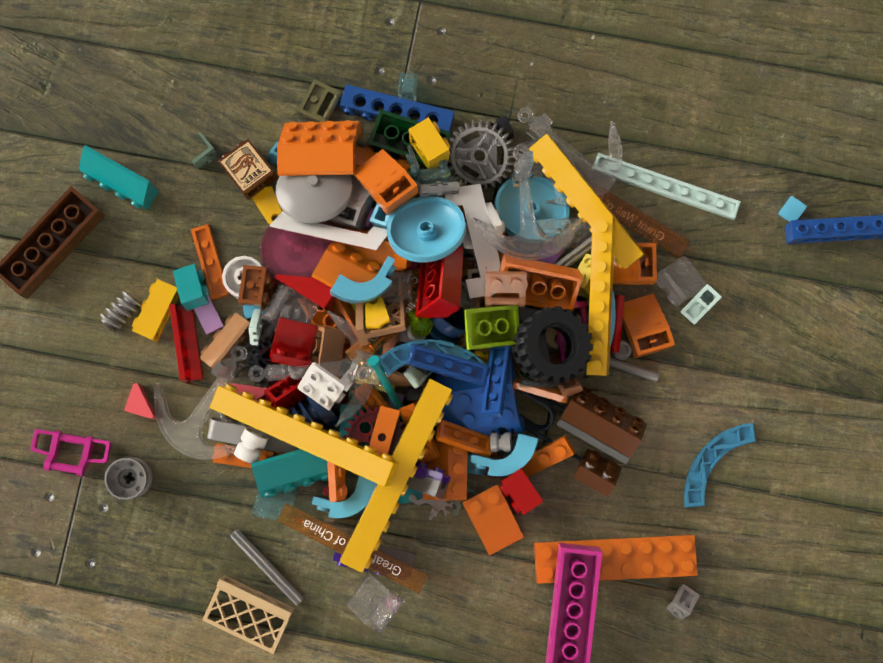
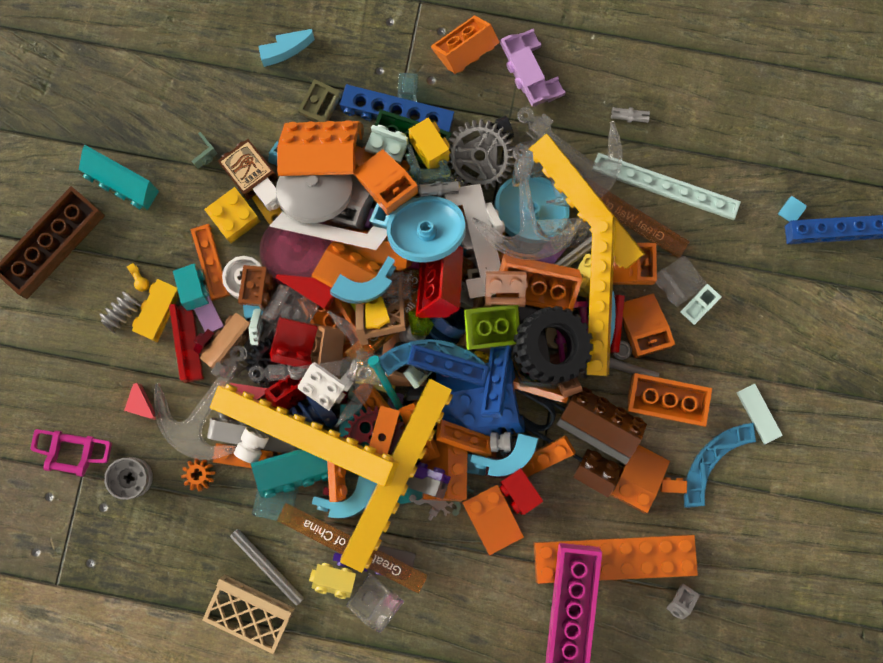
(141, 283): none -> yellow arm
(194, 467): none -> orange gear
(202, 340): none -> dark red plate
(232, 215): none -> yellow brick
(267, 194): none -> white brick
(286, 46): none -> medium azure slope
(332, 580): none -> light yellow brick
(391, 142): none -> light aqua bracket
(465, 44): none -> orange slope
(526, 69): none -> lavender bracket
(630, 114): none -> light grey pin
(640, 479): none -> orange slope
(669, 399): none -> orange slope
(673, 486): none -> orange piece
(759, 414): none -> light aqua tile

